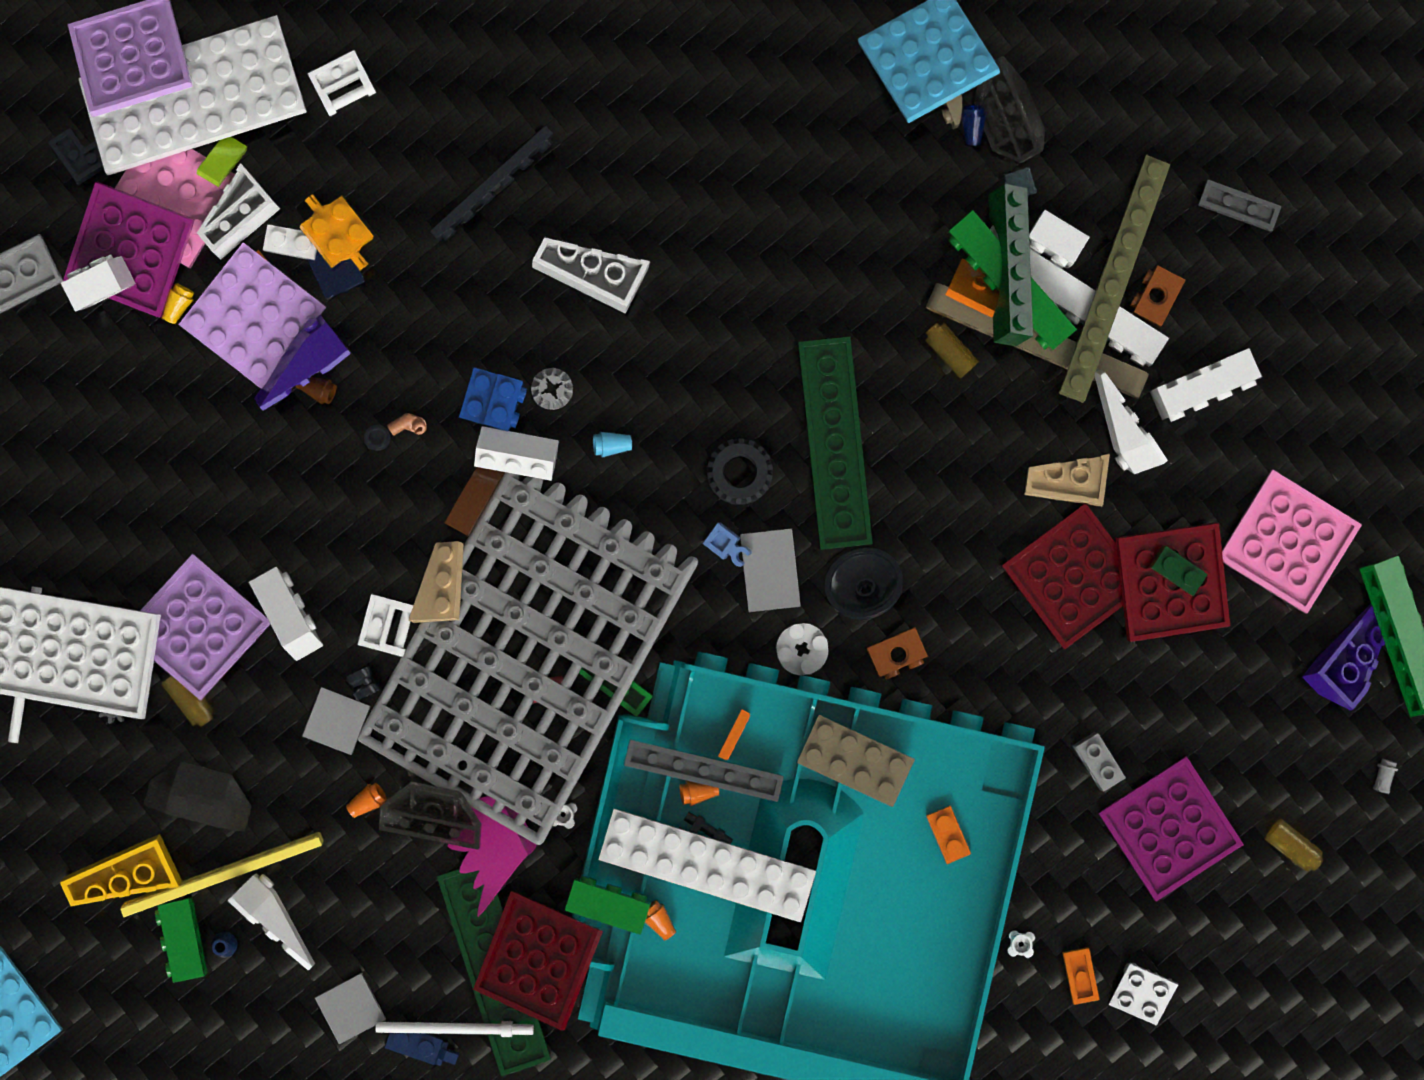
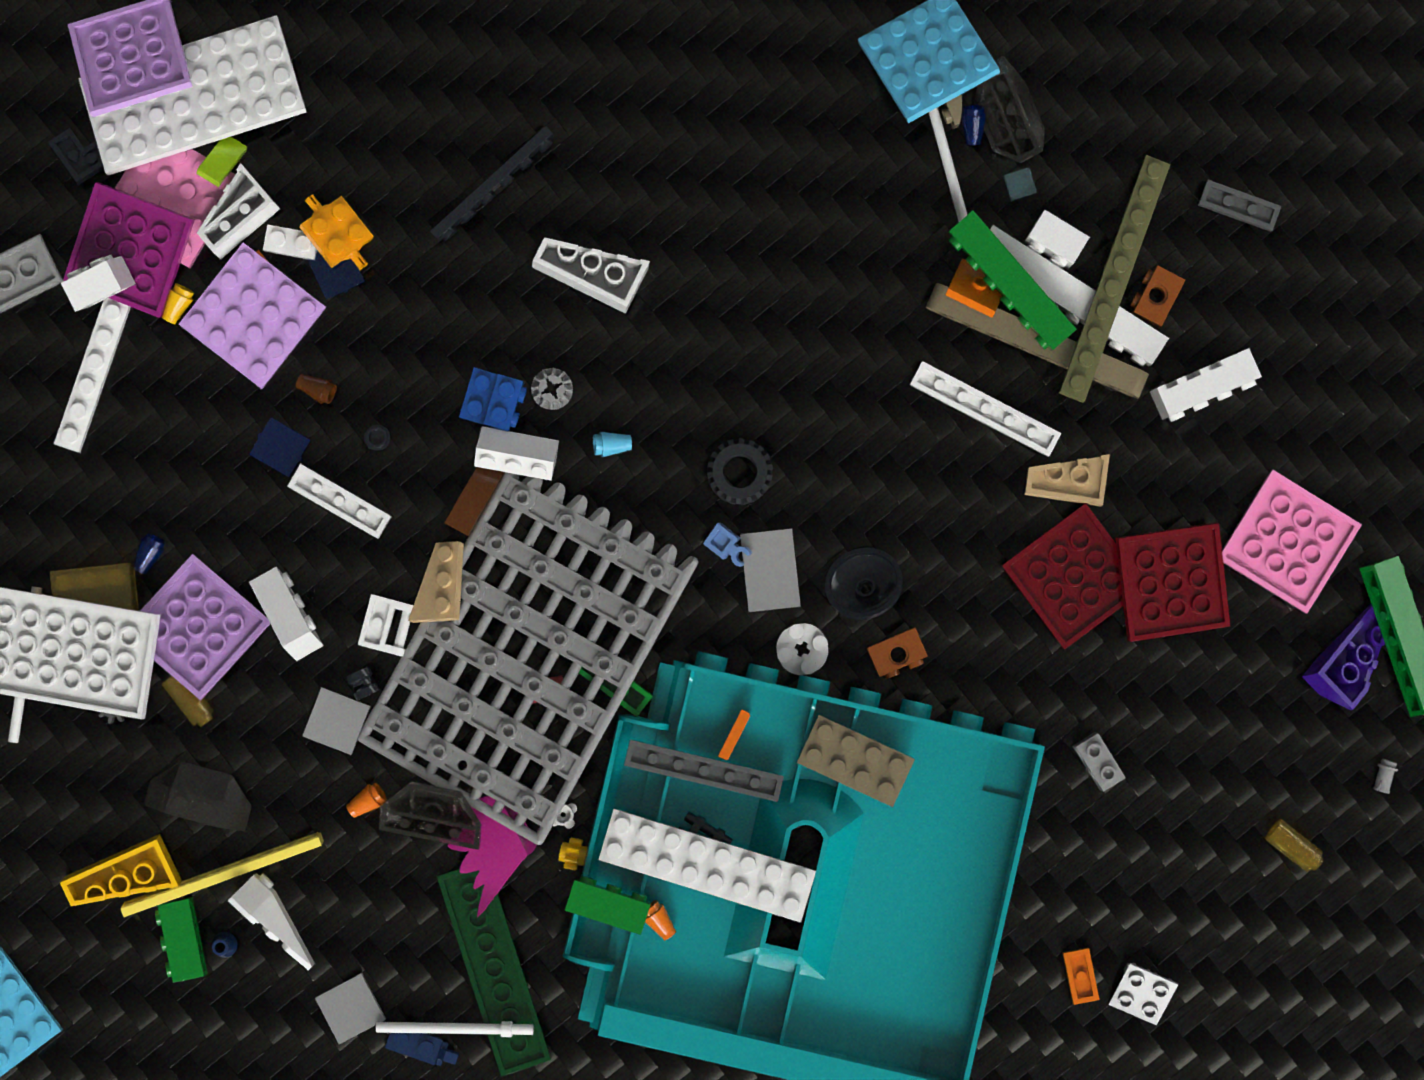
(92, 375): none -> white plate
(103, 585): none -> clear yellow wedge
(148, 552): none -> clear blue cone
(280, 447): none -> clear blue piece
(311, 351): dark purple wedge -> none
(337, 75): white plate -> none
(339, 501): none -> white plate
(409, 422): nougat arm -> none
(537, 960): dark red plate -> none
(572, 853): none -> yellow gear
(694, 793): orange cone -> none
(835, 443): dark green plate -> none
(948, 164): none -> white bar
(948, 834): orange plate -> none
(951, 349): clear yellow brick -> none
(985, 409): none -> white plate
(1014, 307): dark green arch -> none
(1026, 949): white plate -> none
(1134, 446): white wedge -> none
(1170, 828): magenta plate -> none
(1178, 570): dark green plate -> none

